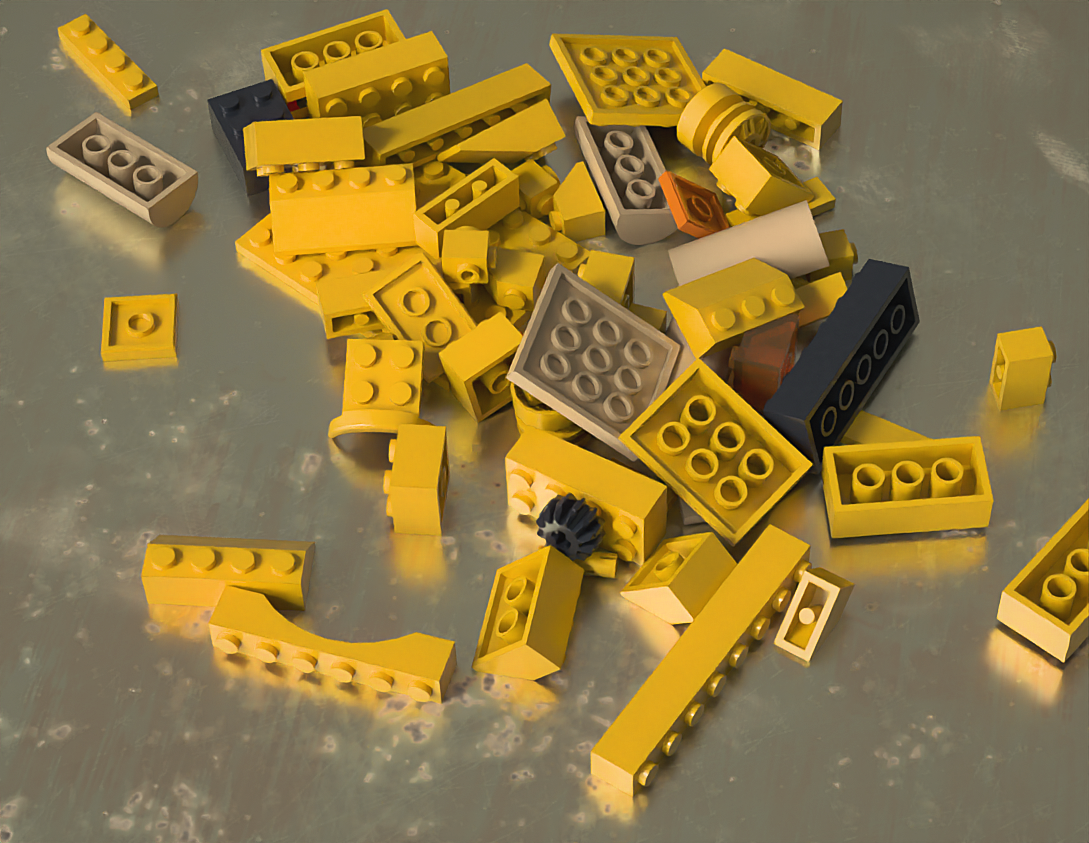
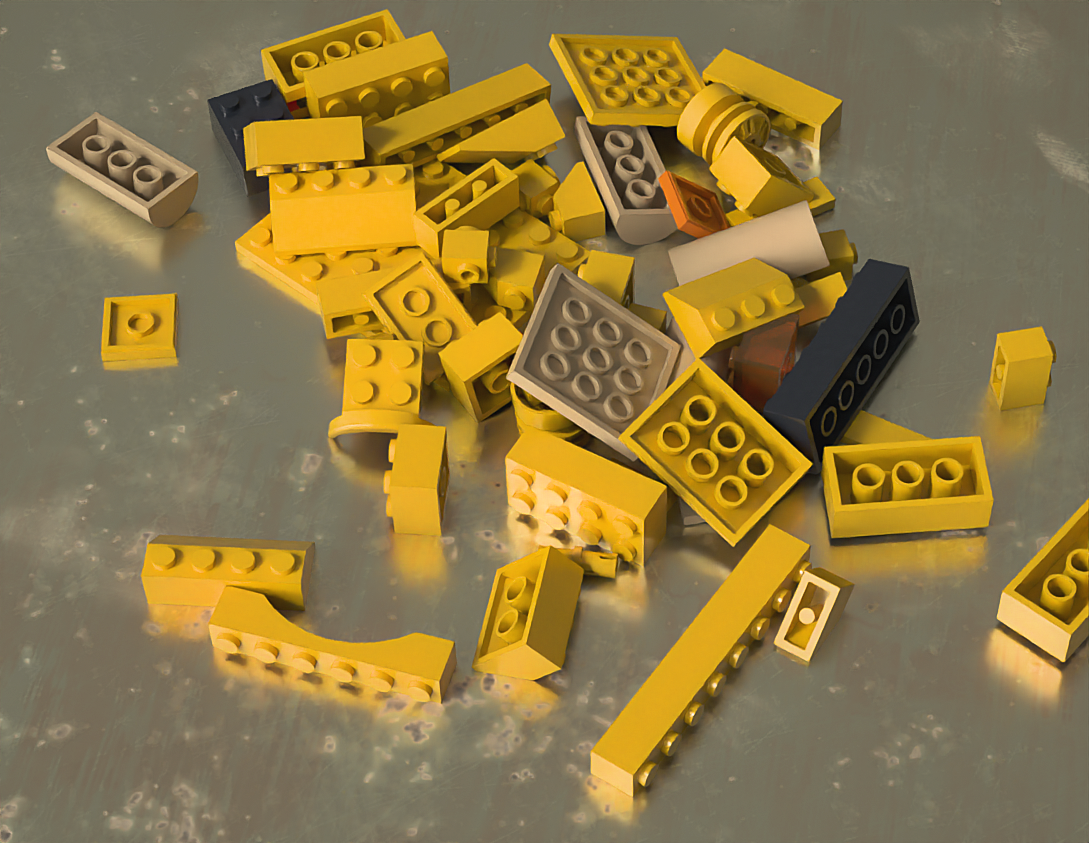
(108, 61): yellow plate -> none
(571, 526): black gear -> none
(680, 577): yellow slope -> none

